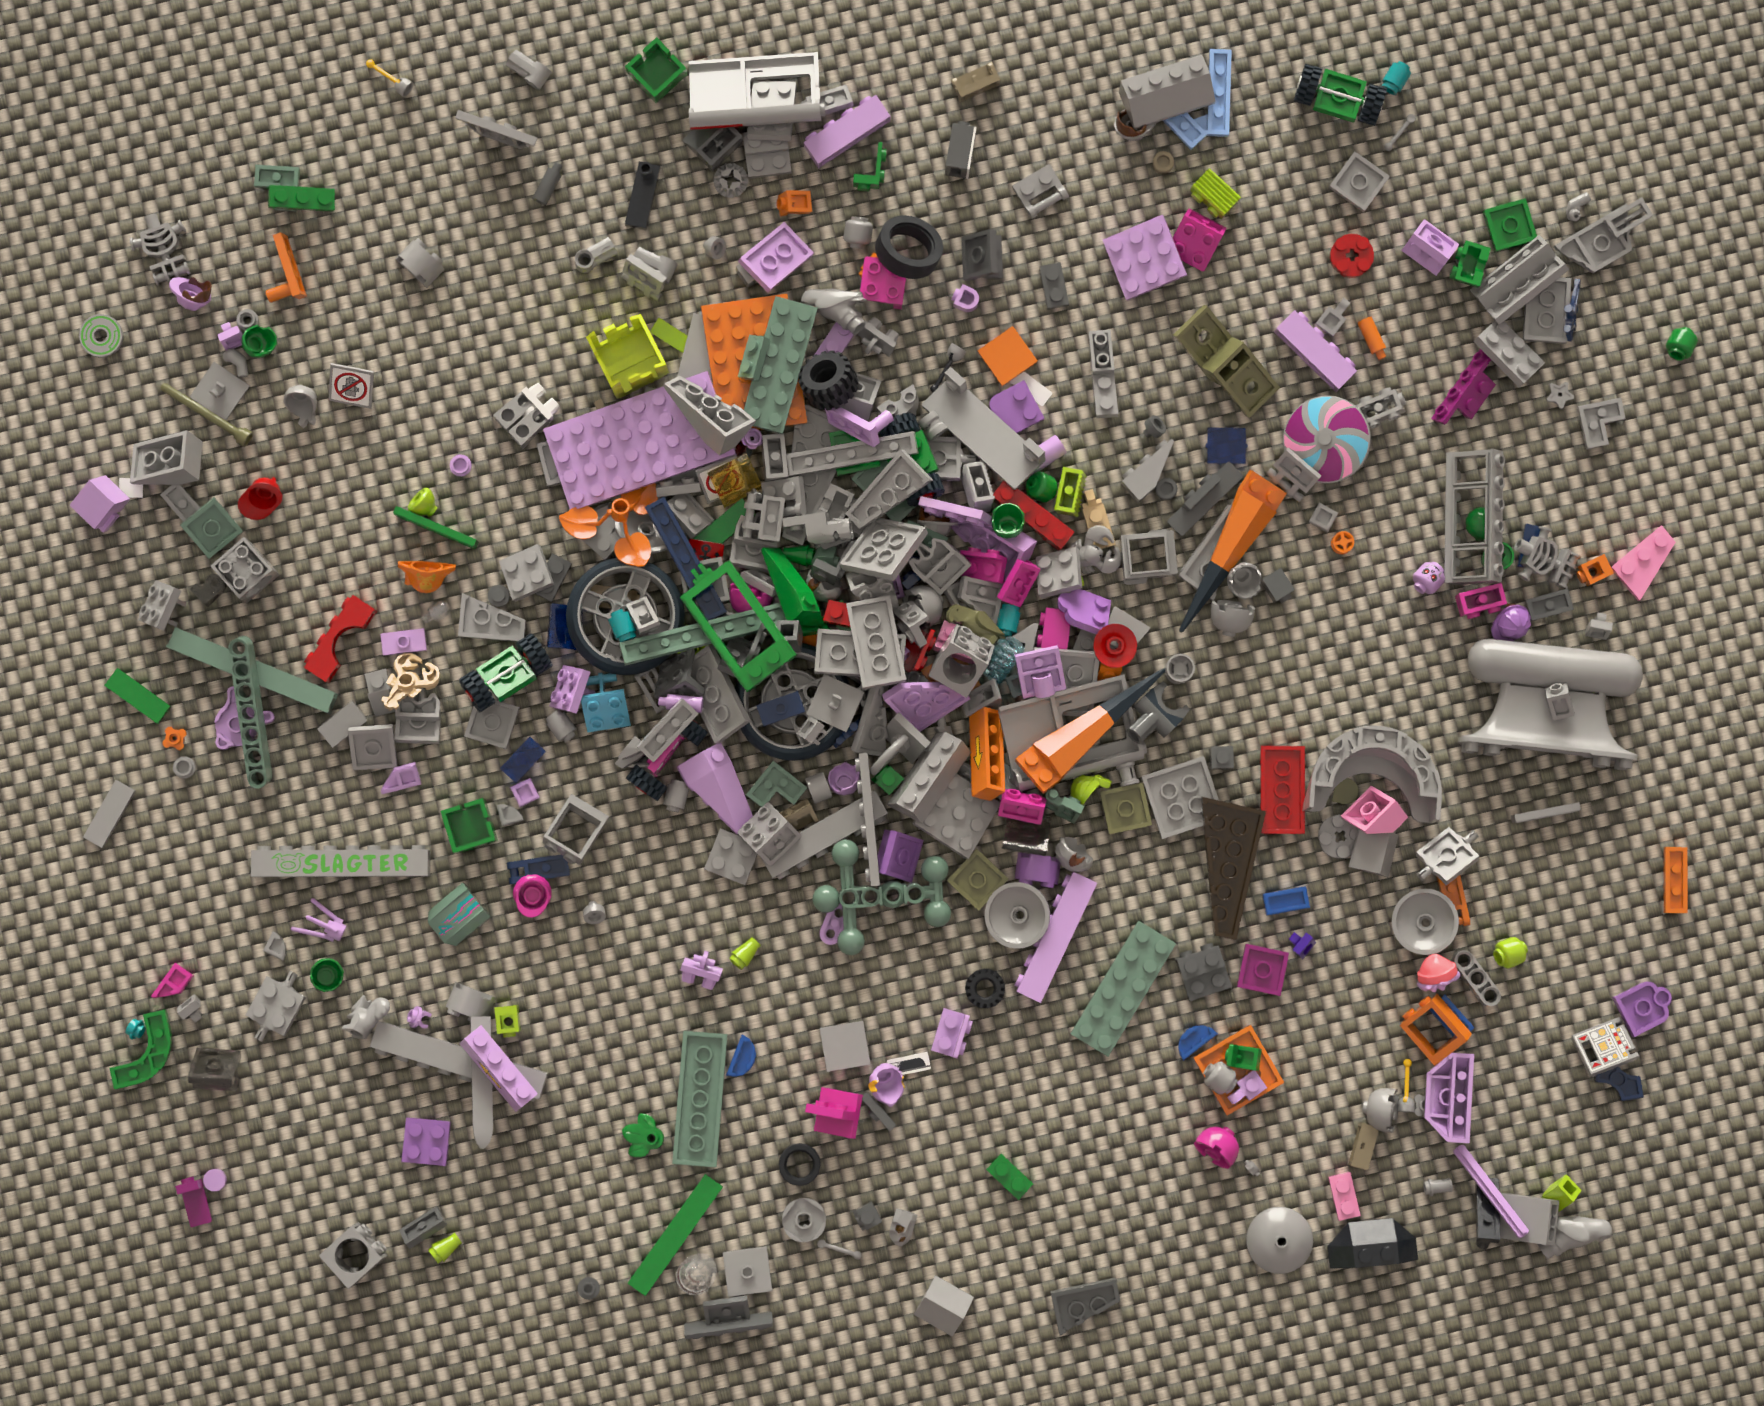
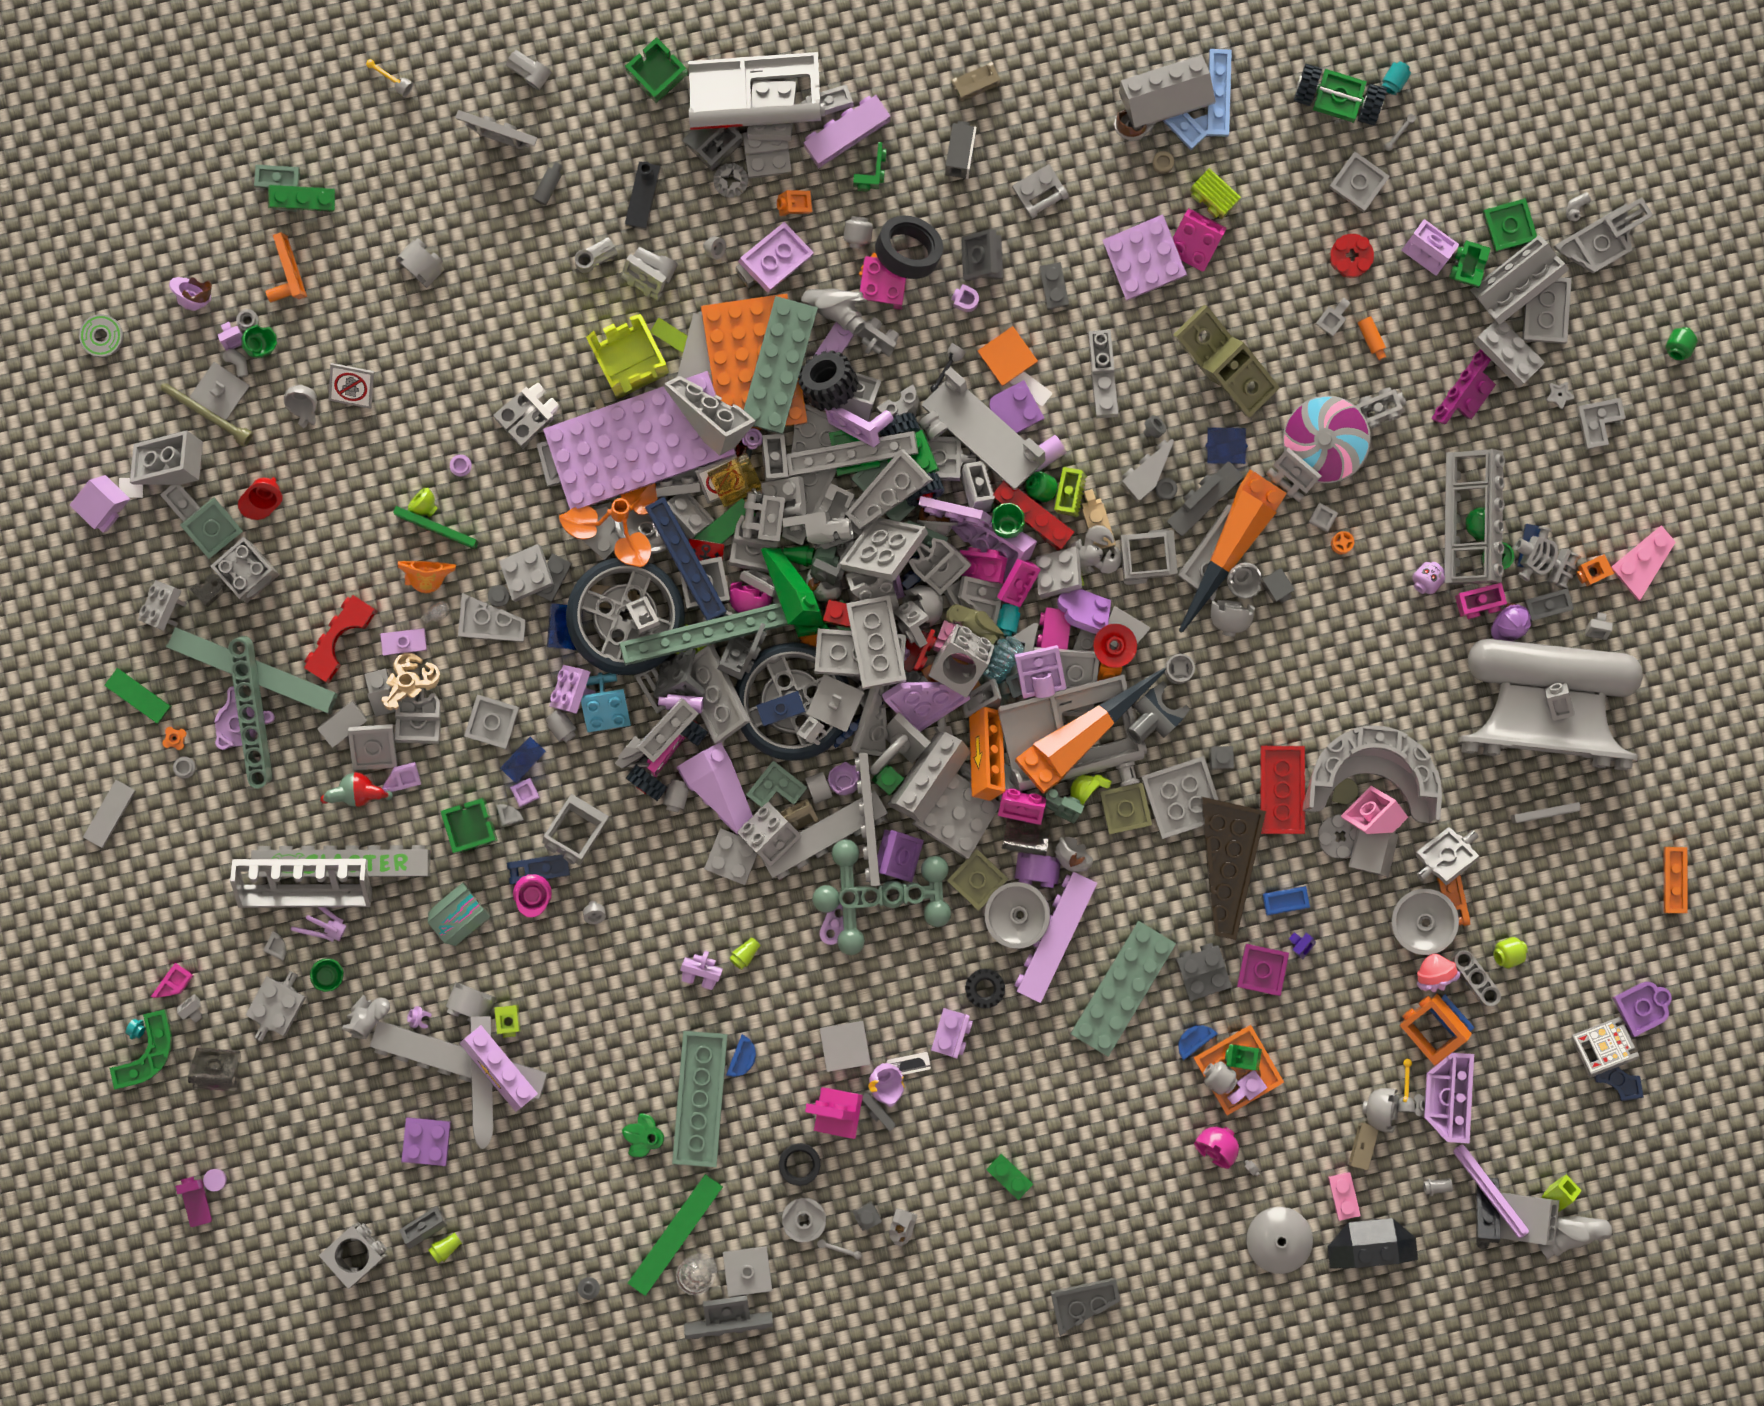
(156, 233): light grey piece -> none
(300, 894): none -> light grey window
(355, 791): none -> piece
(506, 673): plate -> none
(622, 625): teal brick -> none
(753, 357): sand green plate -> none
(767, 661): green animal -> none
(792, 632): dark grey brick -> none
(944, 1305): light grey slope -> none
(1315, 350): lavender brick -> none
(1571, 311): dark blue piece -> none

